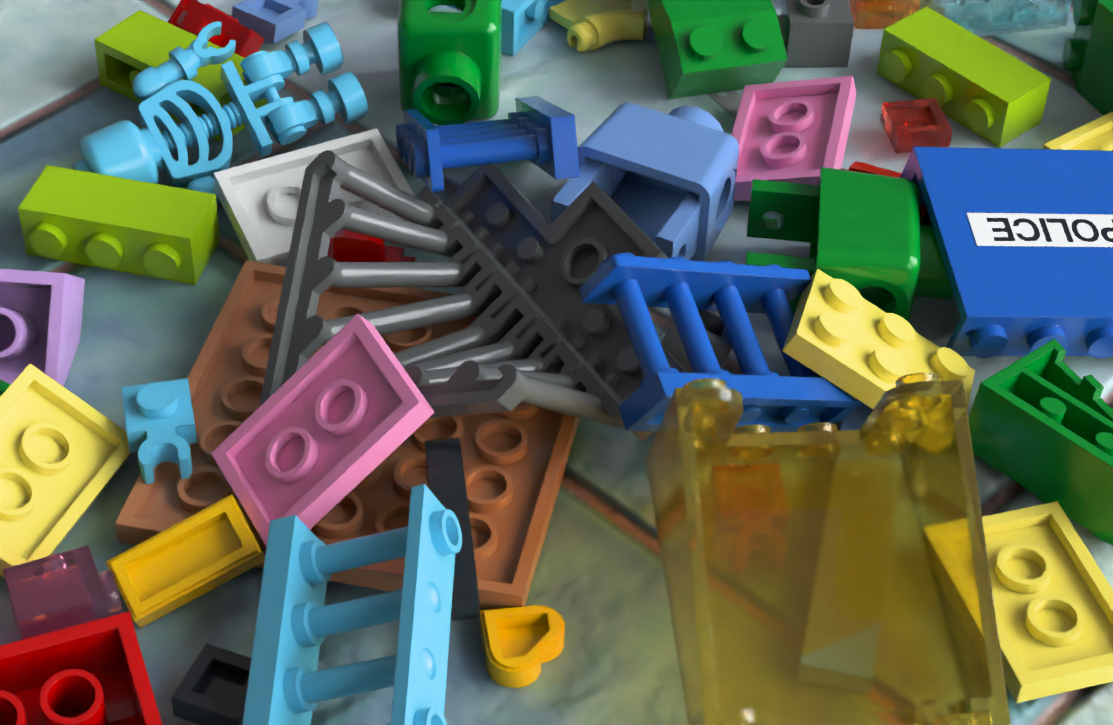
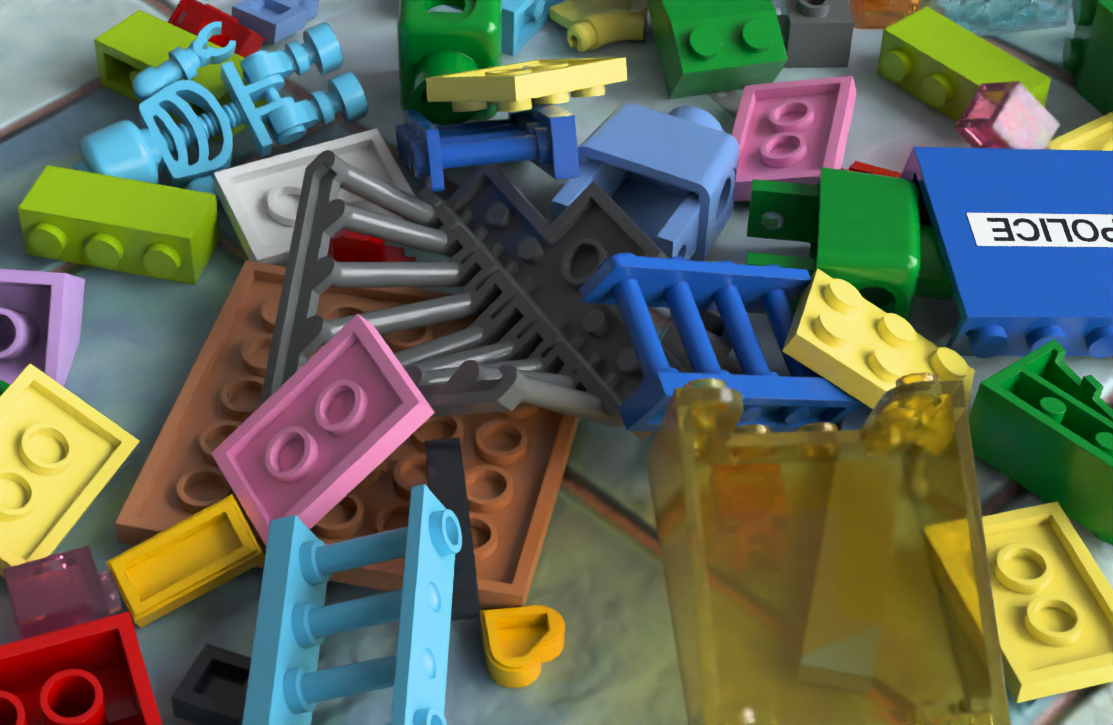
(160, 425): medium azure plate -> none
(515, 84): none -> light yellow plate
(915, 124): clear red plate -> none
(1006, 118): none -> clear pink brick

